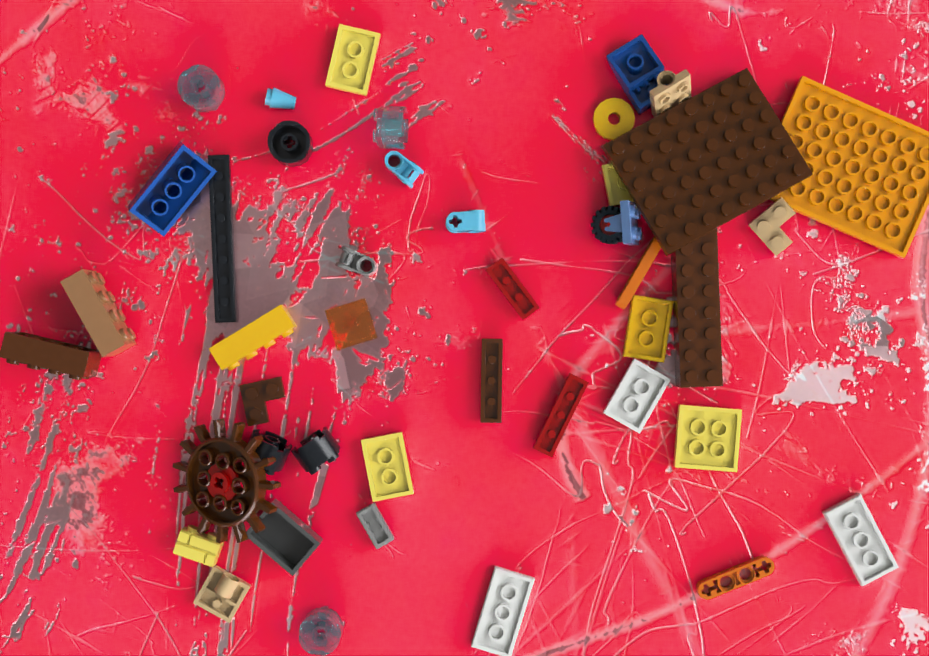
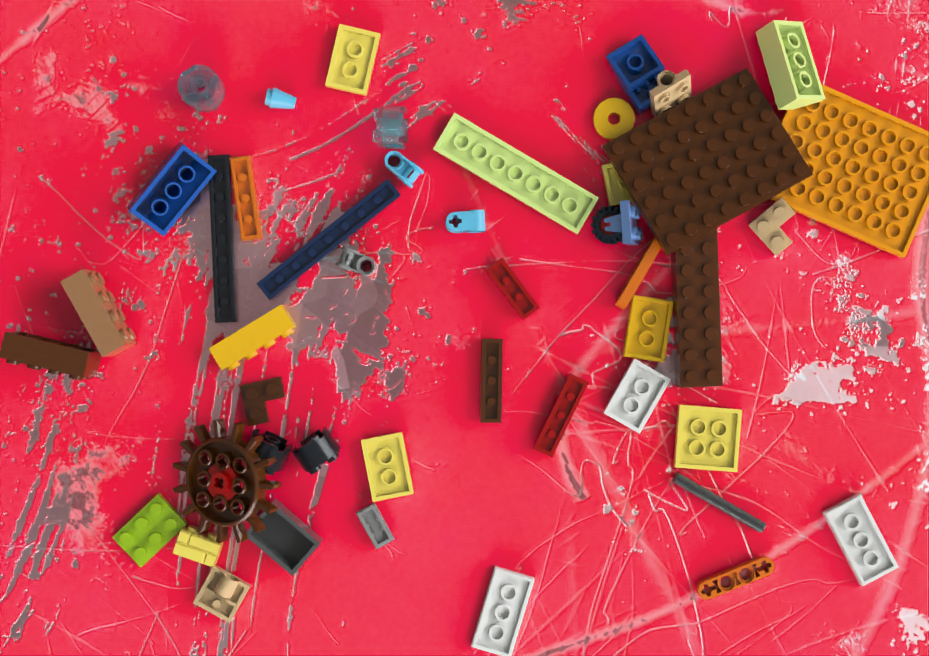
(150, 530): none -> lime plate
(246, 198): none -> orange tile
(282, 135): black brick -> none
(321, 642): clear light blue brick -> none
(328, 239): none -> dark blue plate
(351, 324): clear orange plate -> none
(515, 173): none -> yellowish green plate
(719, 502): none -> dark grey axle
(789, 64): none -> yellowish green slope

